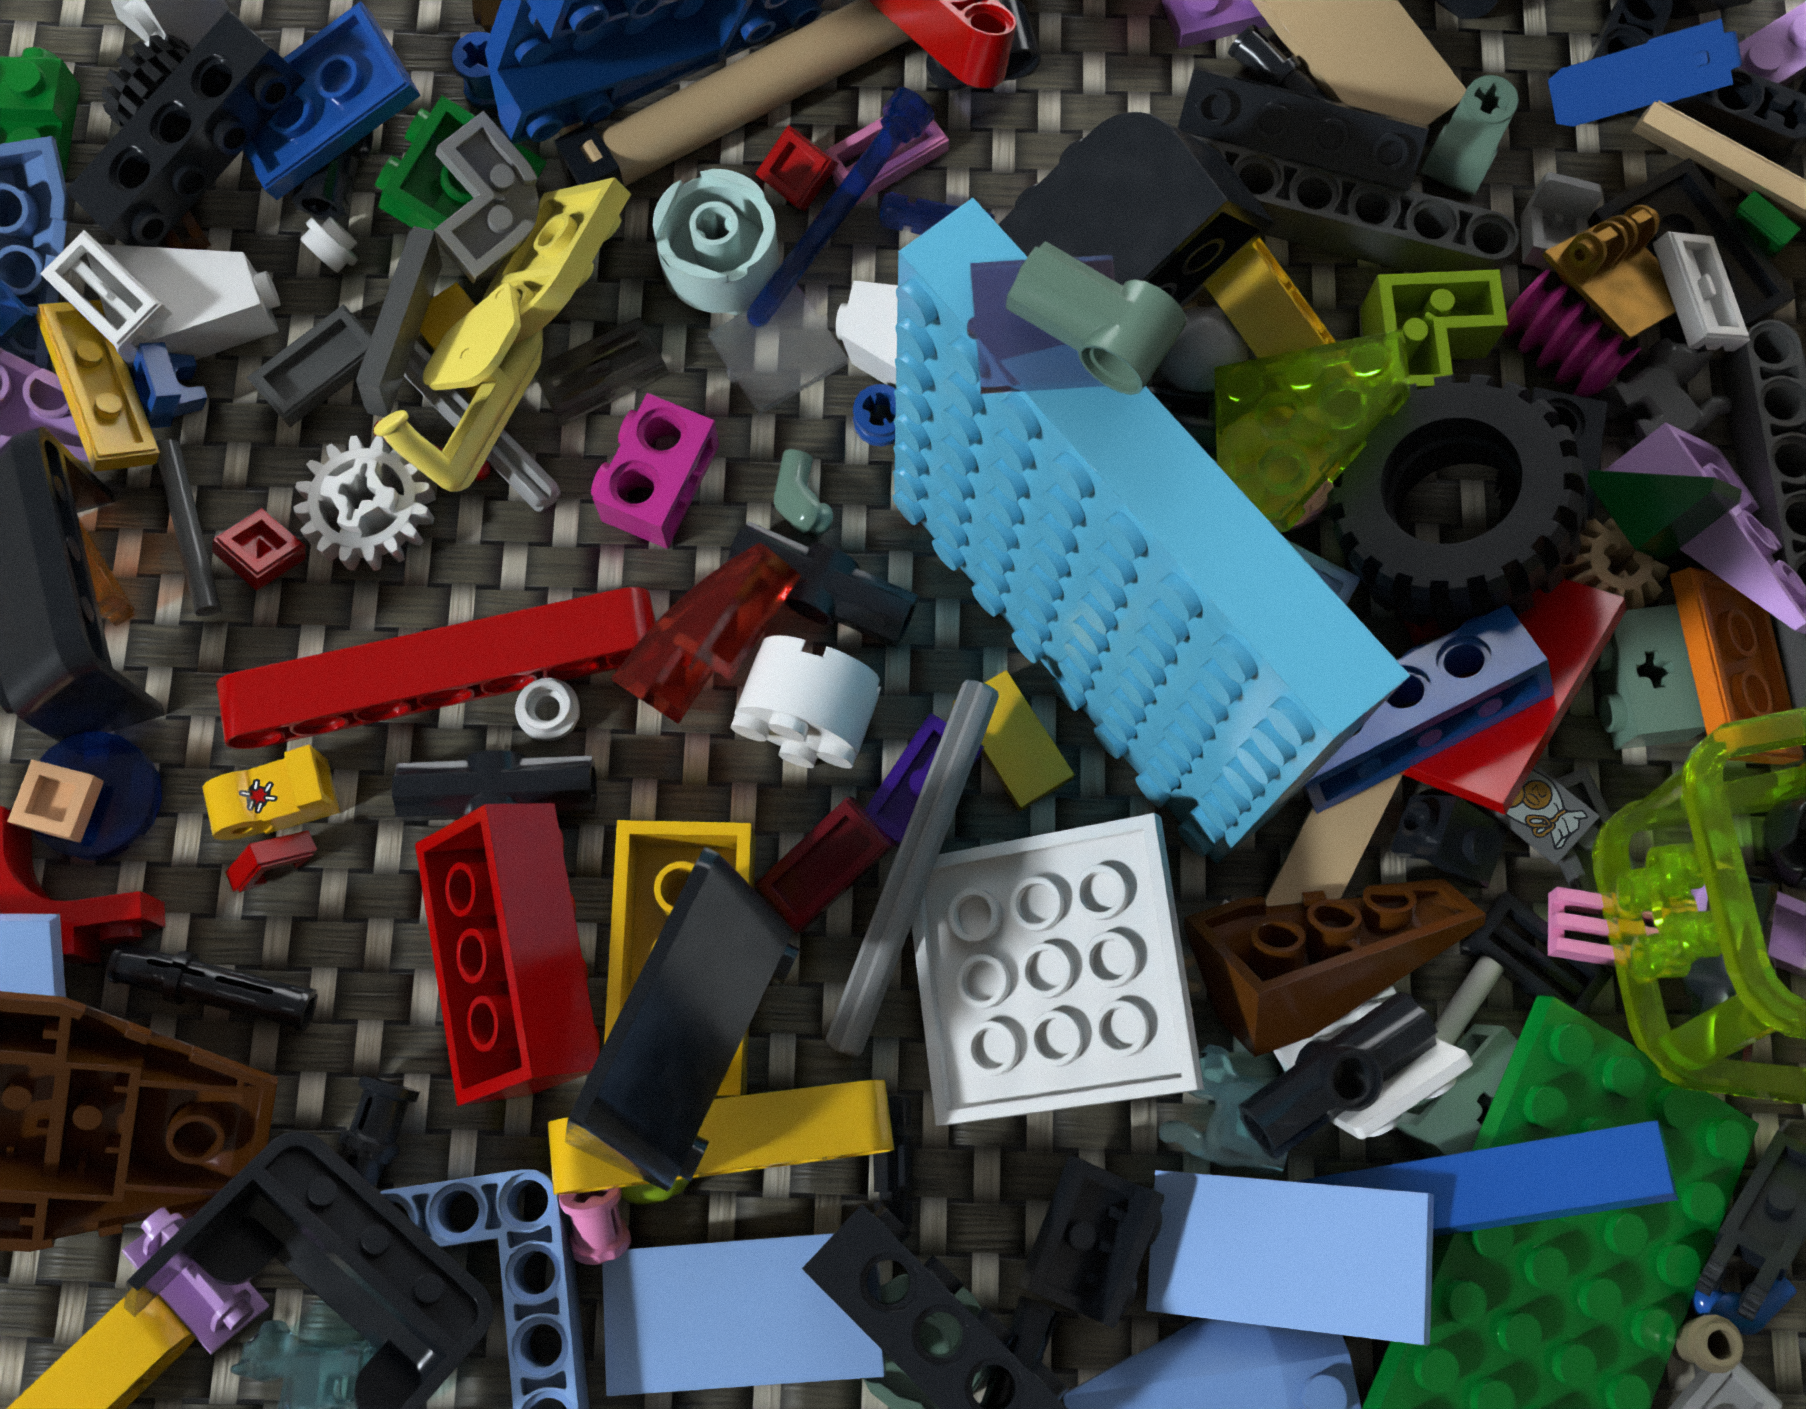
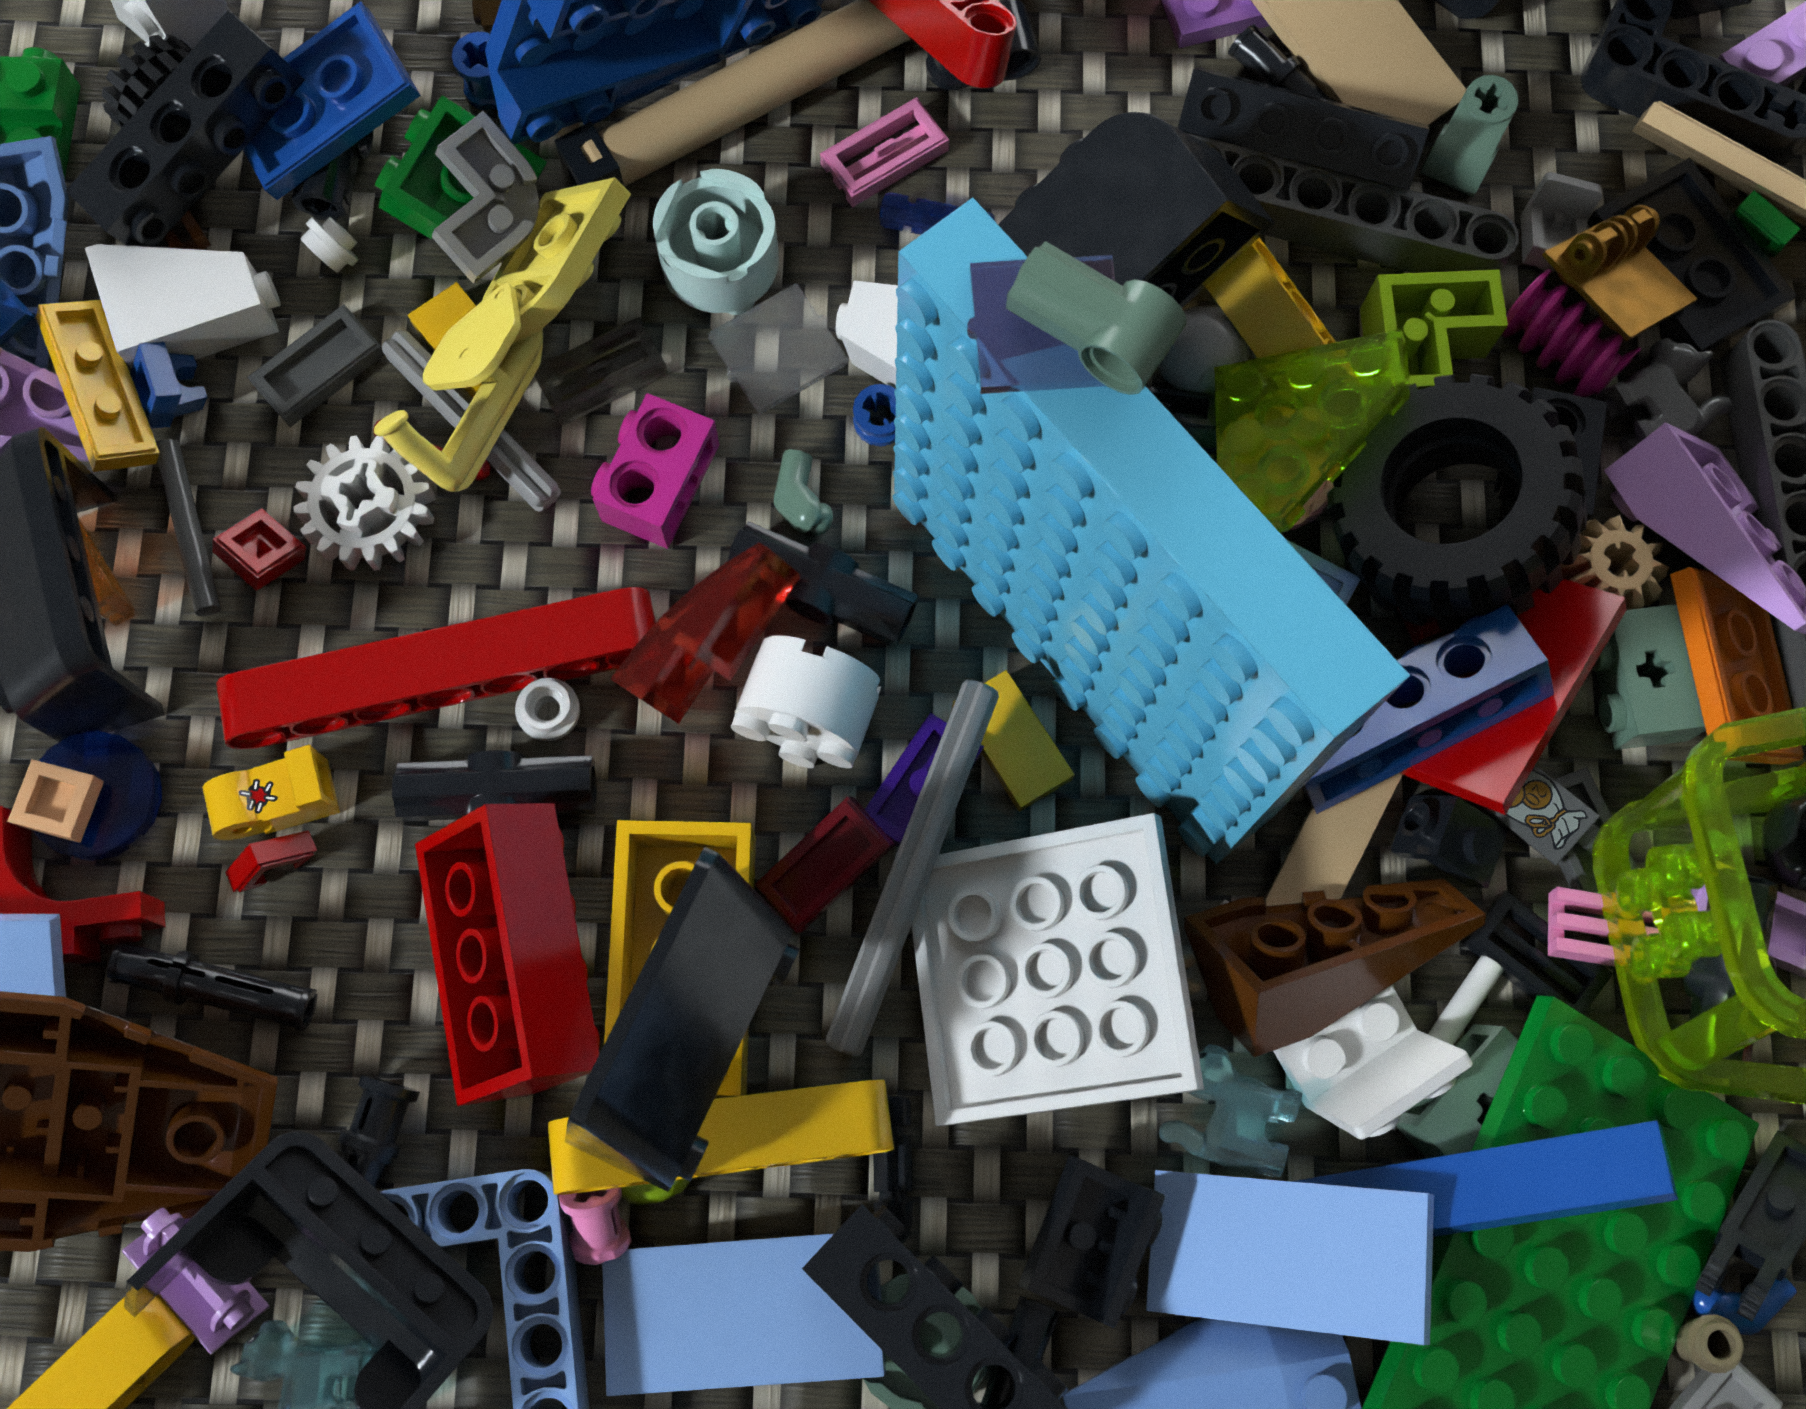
(136, 322): white tile -> none
(399, 322): dark grey tile -> none
(796, 168): red tile -> none
(904, 118): clear blue piece -> none
(1305, 1094): black piece -> none
(1661, 70): blue piece -> none
(1662, 509): dark green slope -> none
(1701, 291): white tile -> none

